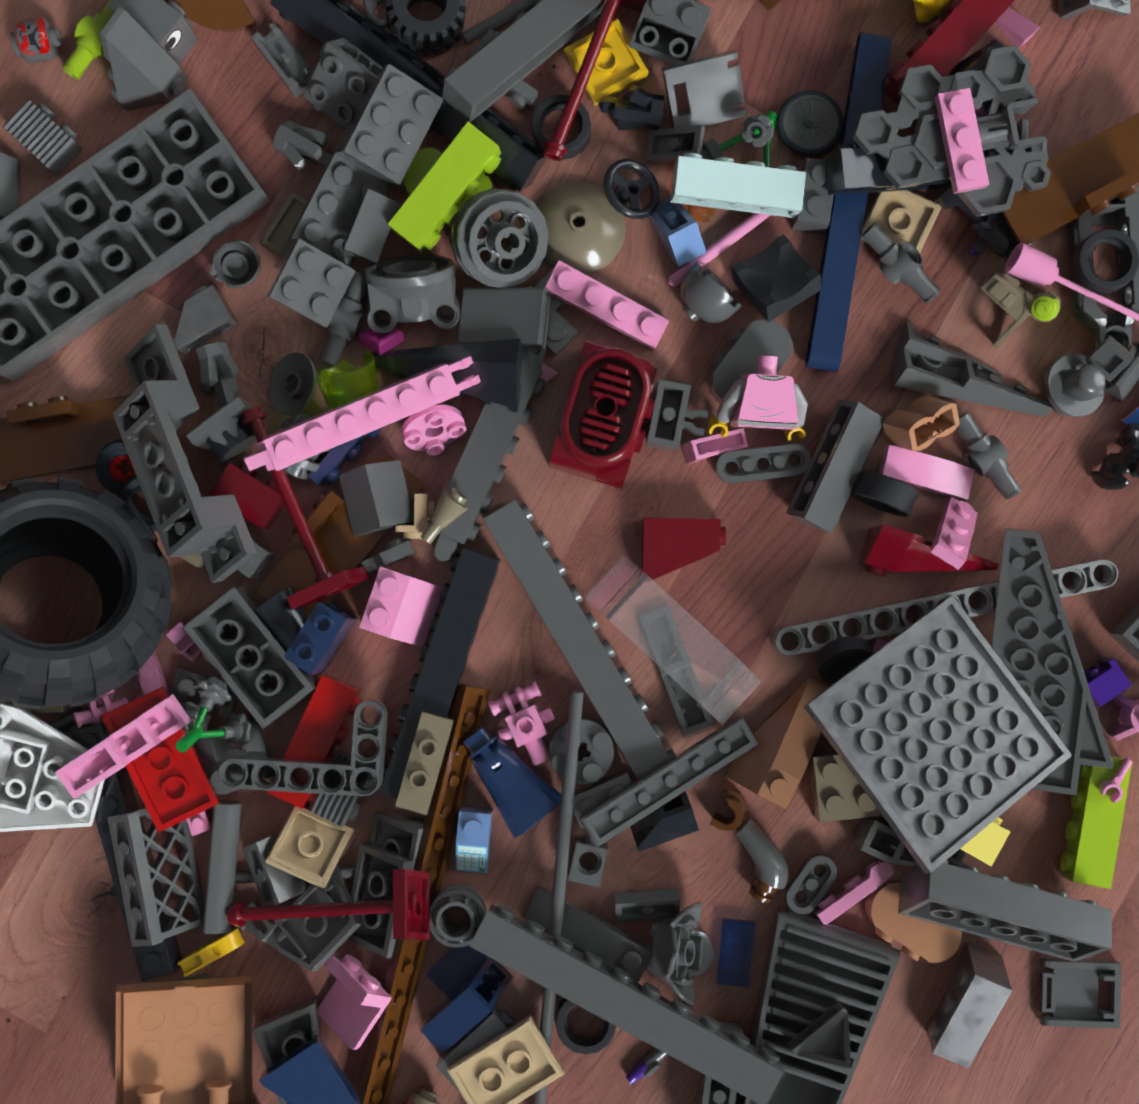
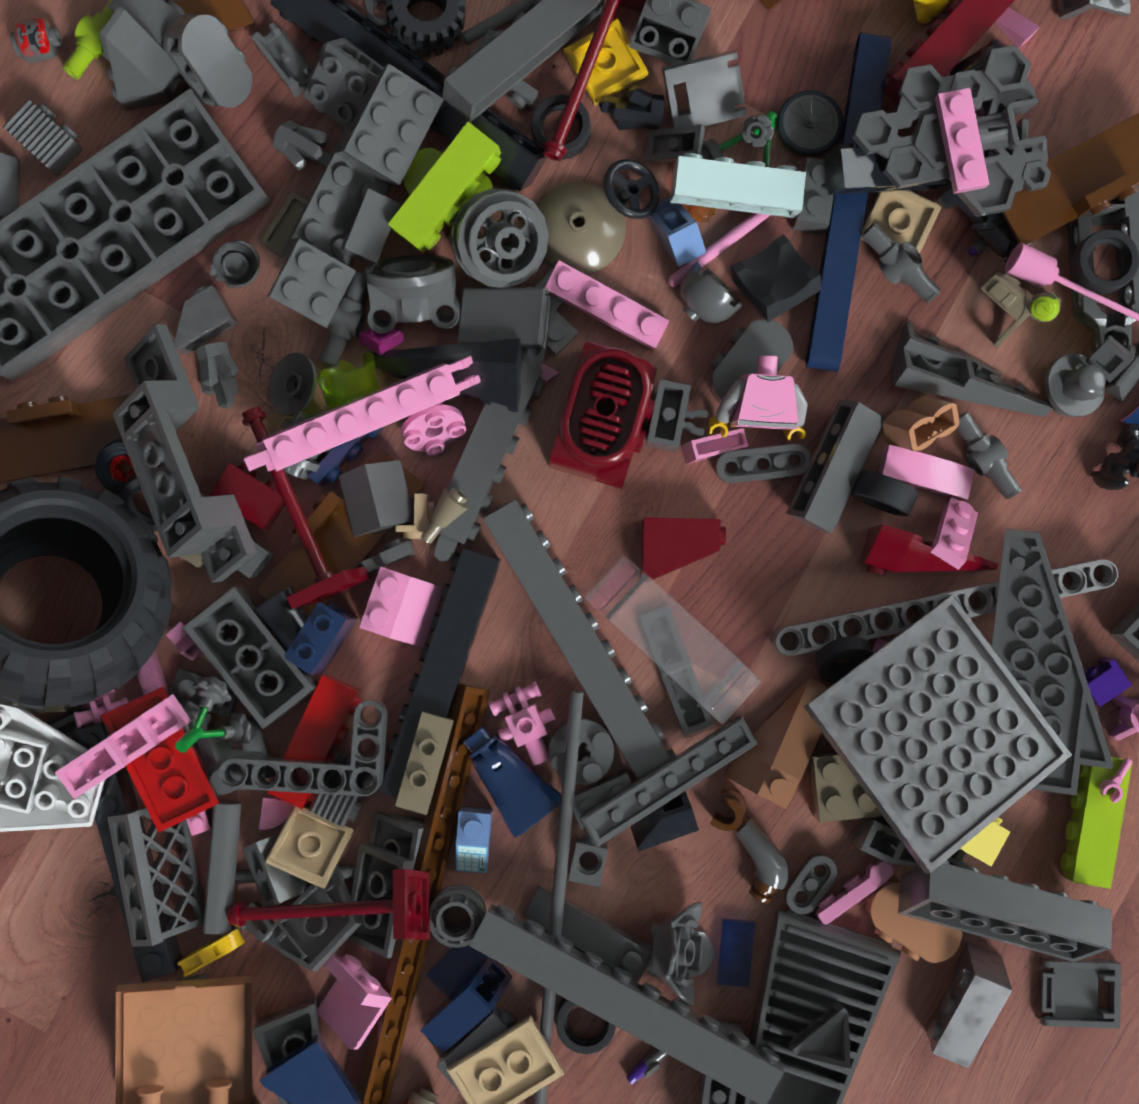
(208, 59): none -> dark grey brick
(224, 431): dark grey piece -> none
(274, 812): none -> bright pink tile
(646, 905): dark grey plate -> none

